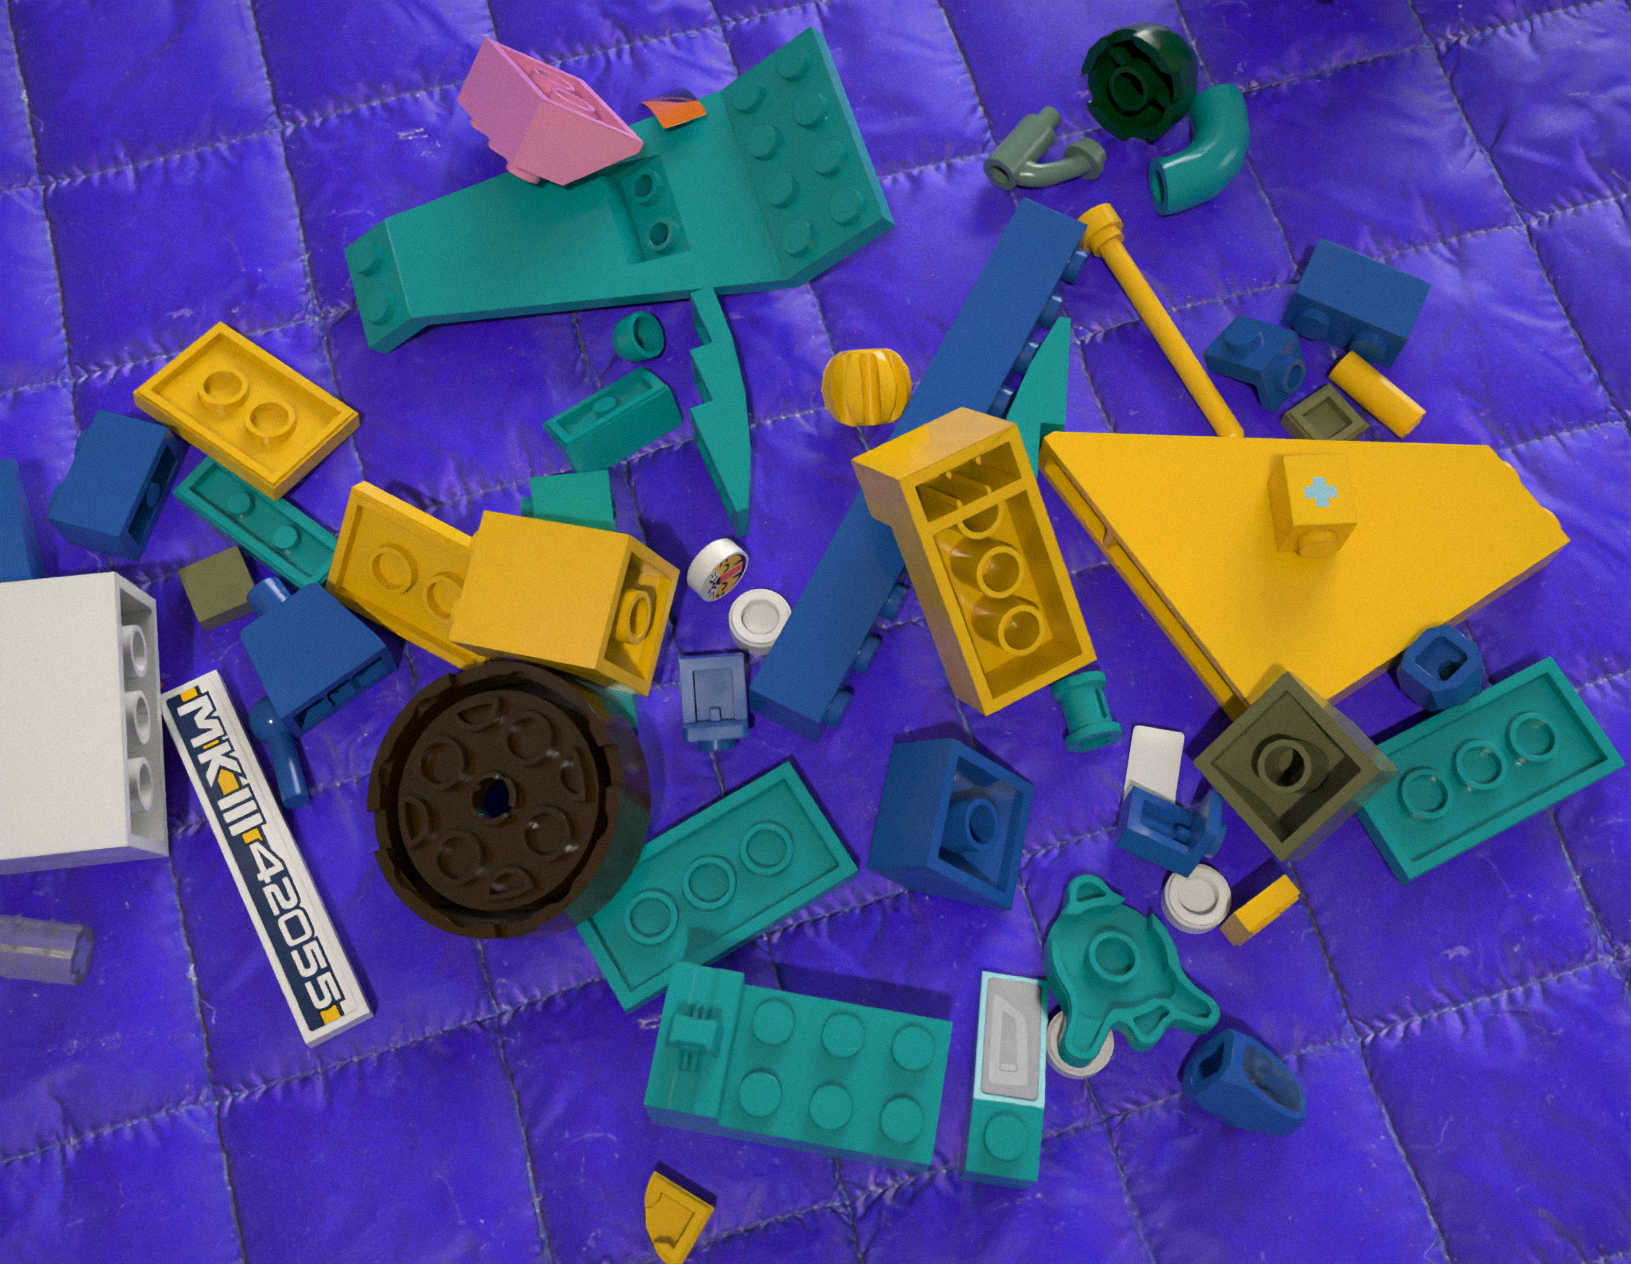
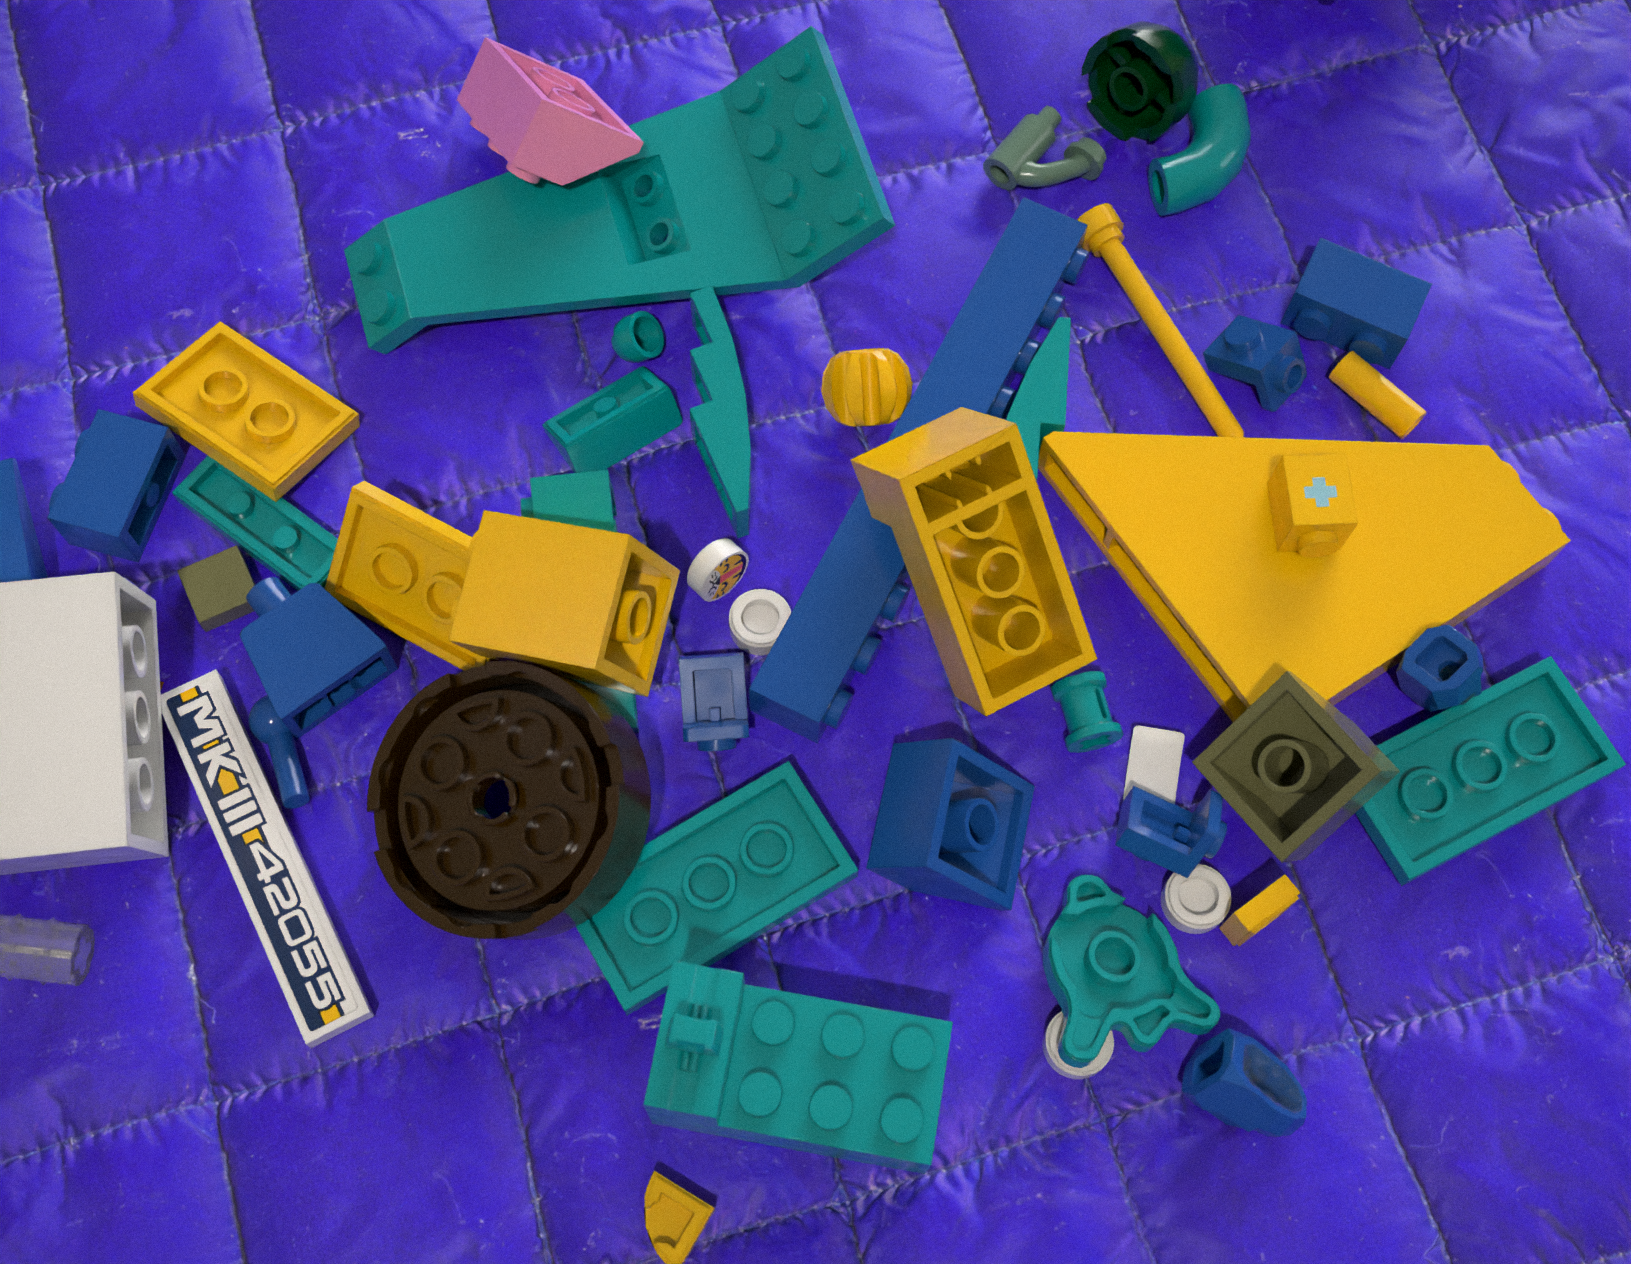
(675, 107): orange sticker -> none
(1006, 1083): slope -> none
(1324, 417): olive tile -> none

